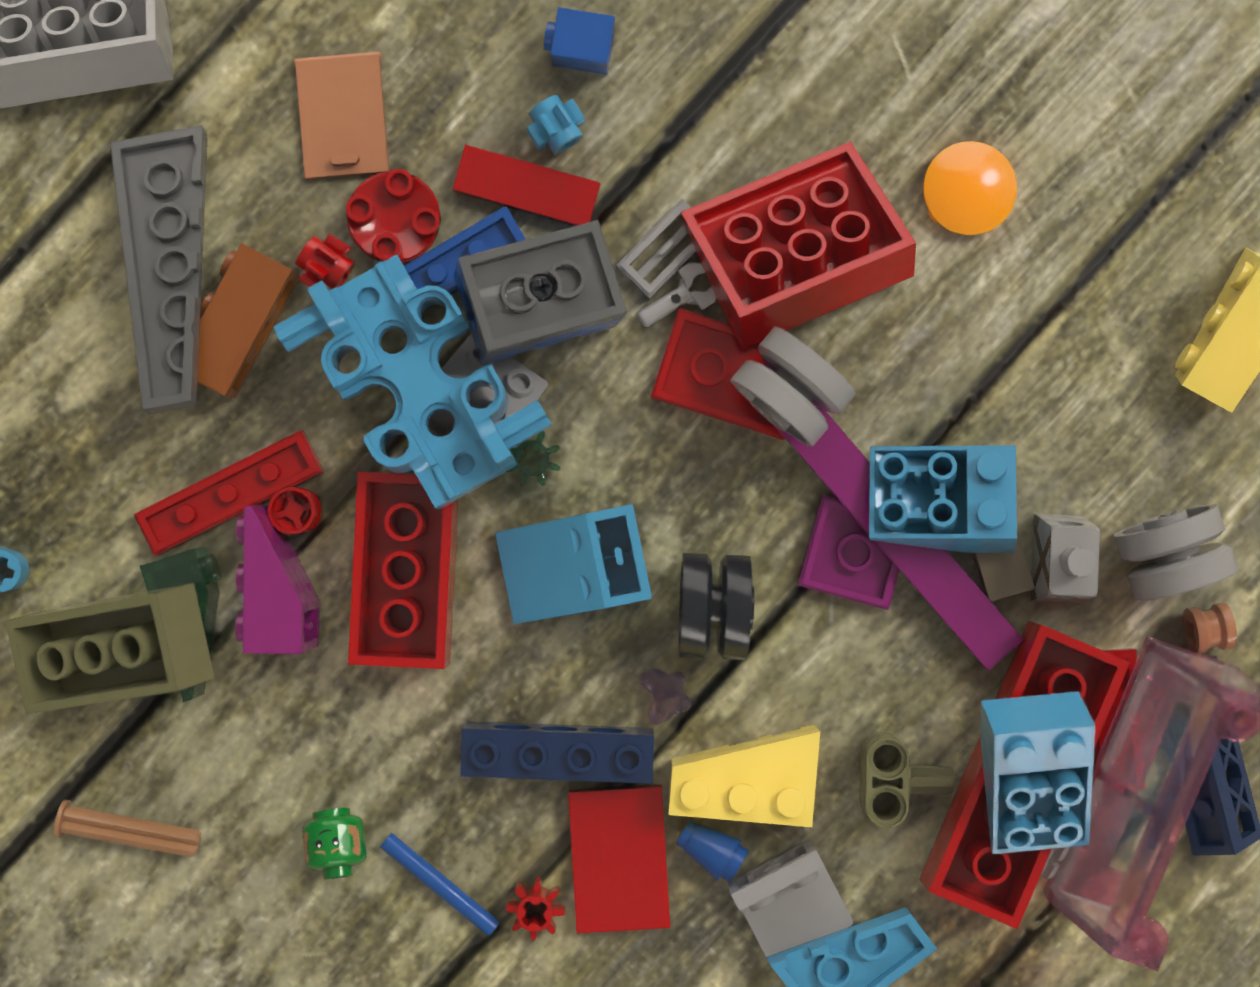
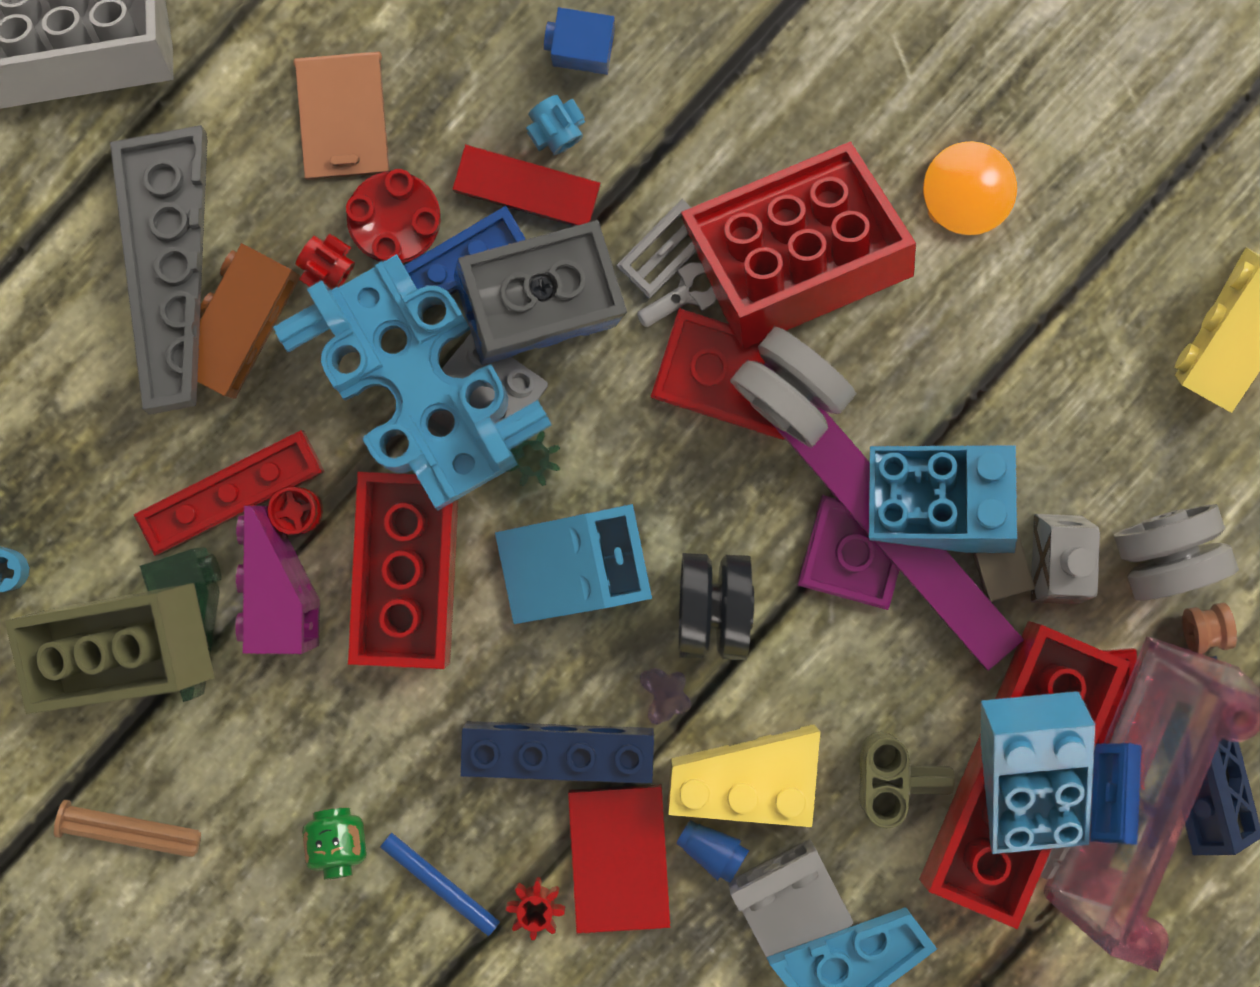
(1116, 793): none -> blue tile

